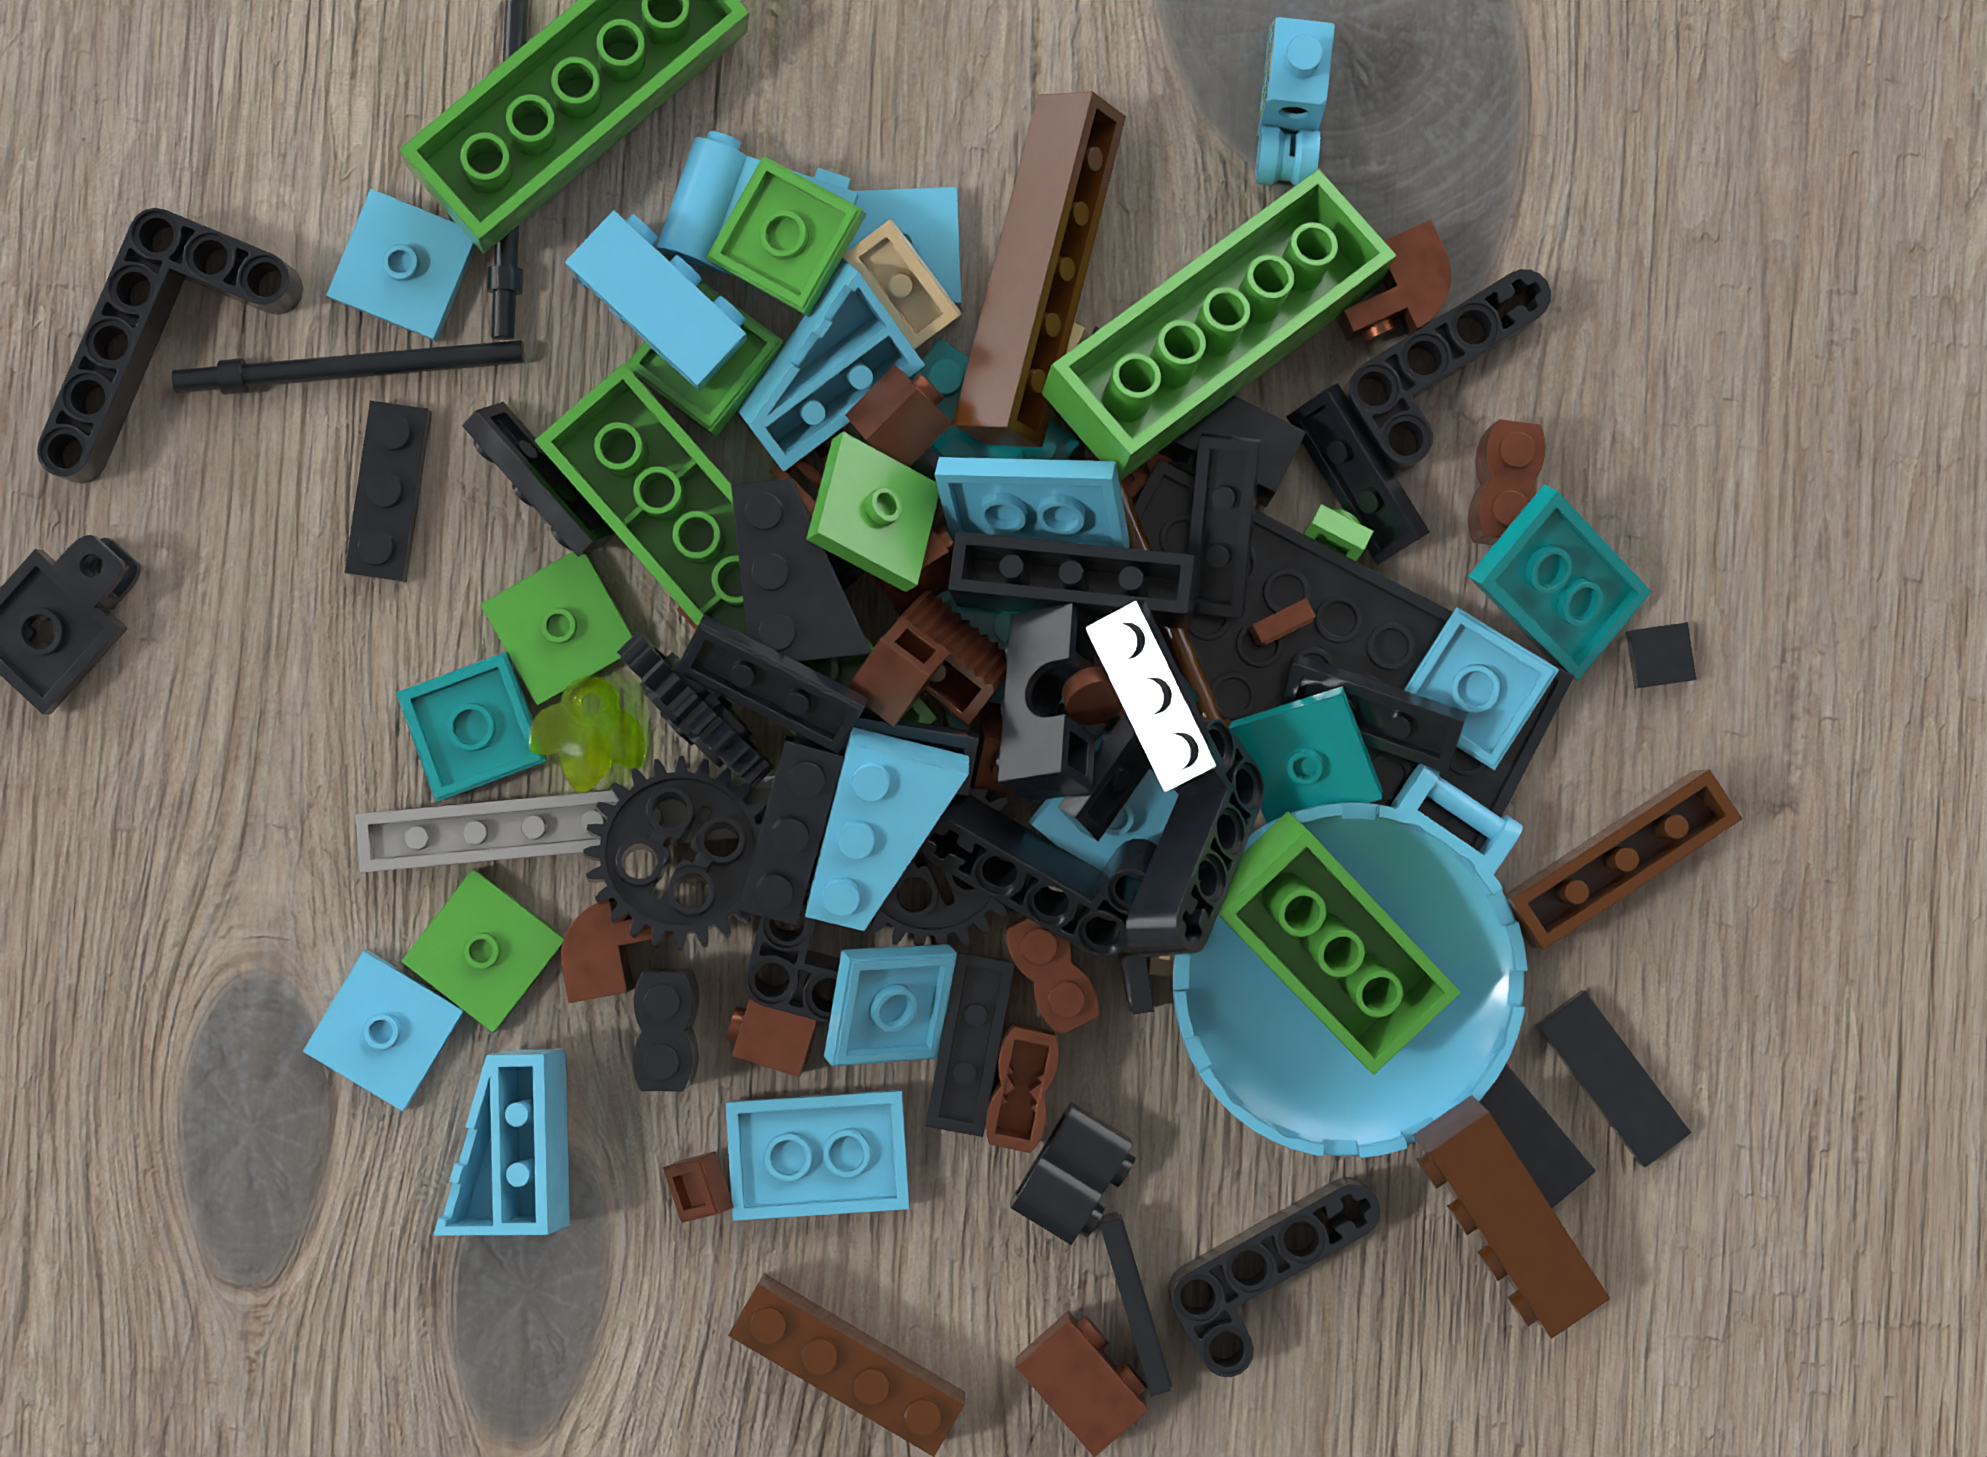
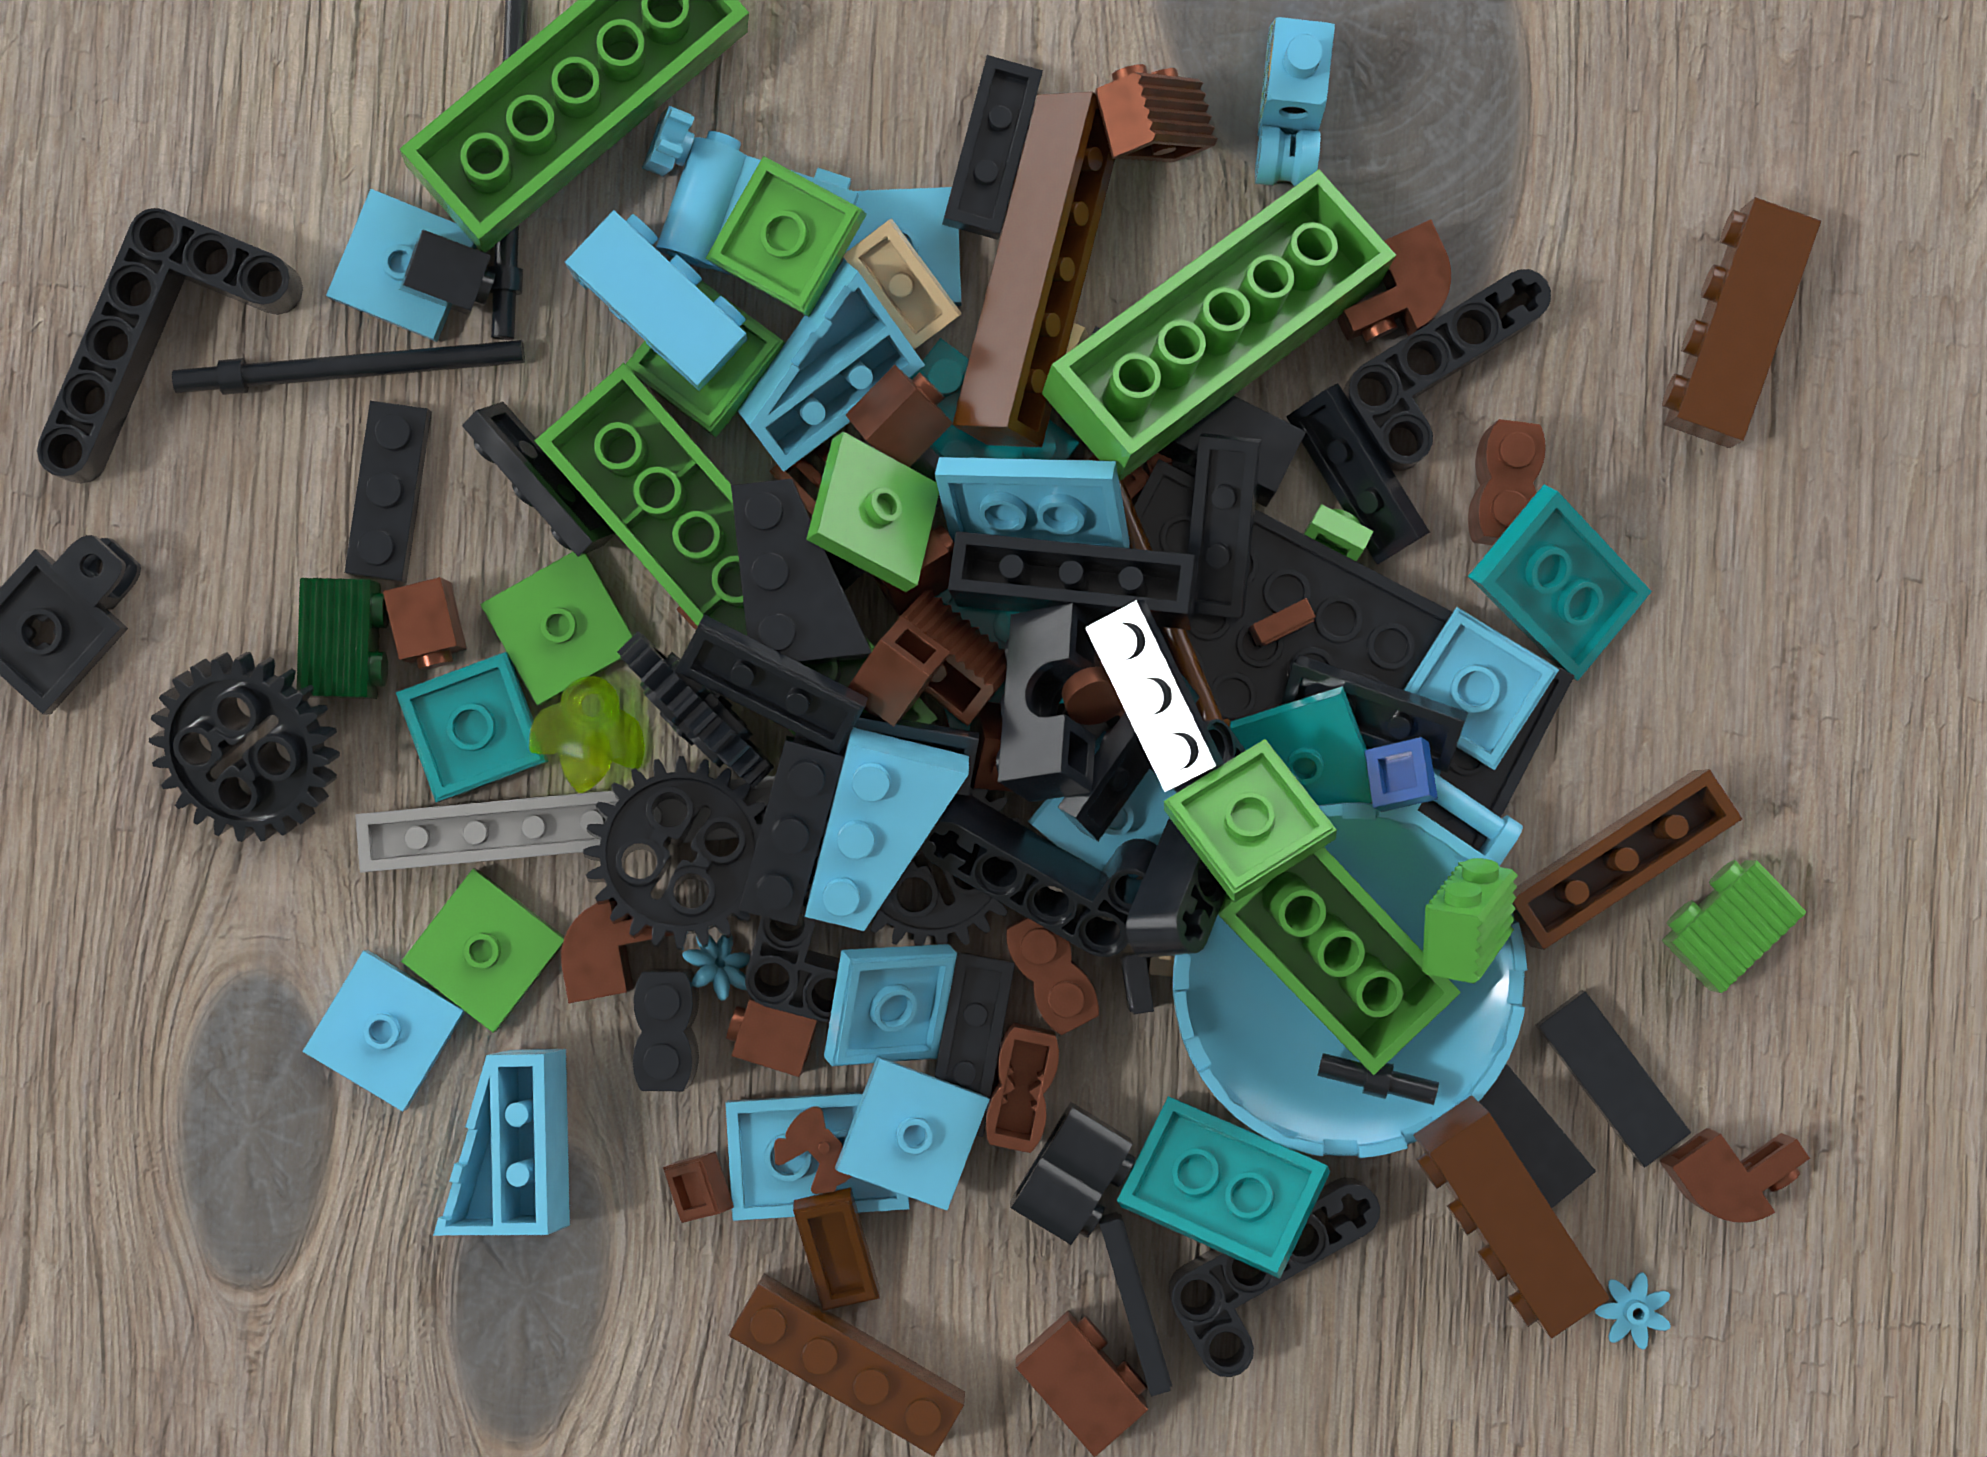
(208, 706): none -> black gear
(341, 638): none -> dark green brick
(425, 622): none -> copper brick
(448, 273): none -> black brick
(670, 141): none -> medium azure plate
(718, 965): none -> medium azure plant
(810, 1134): none -> copper piece
(836, 1249): none -> reddish brown tile
(912, 1133): none -> medium azure plate
(992, 147): none -> black plate
(1154, 115): none -> copper brick
(1224, 1186): none -> teal plate
(1250, 820): none -> bright green plate
(1382, 1083): none -> black bar
(1401, 774): none -> blue plate
(1468, 920): none -> bright green brick
(1626, 1303): none -> medium azure plant
(1661, 655): black tile -> none
(1731, 924): none -> bright green brick
(1731, 1188): none -> copper brick
(1741, 322): none -> reddish brown brick

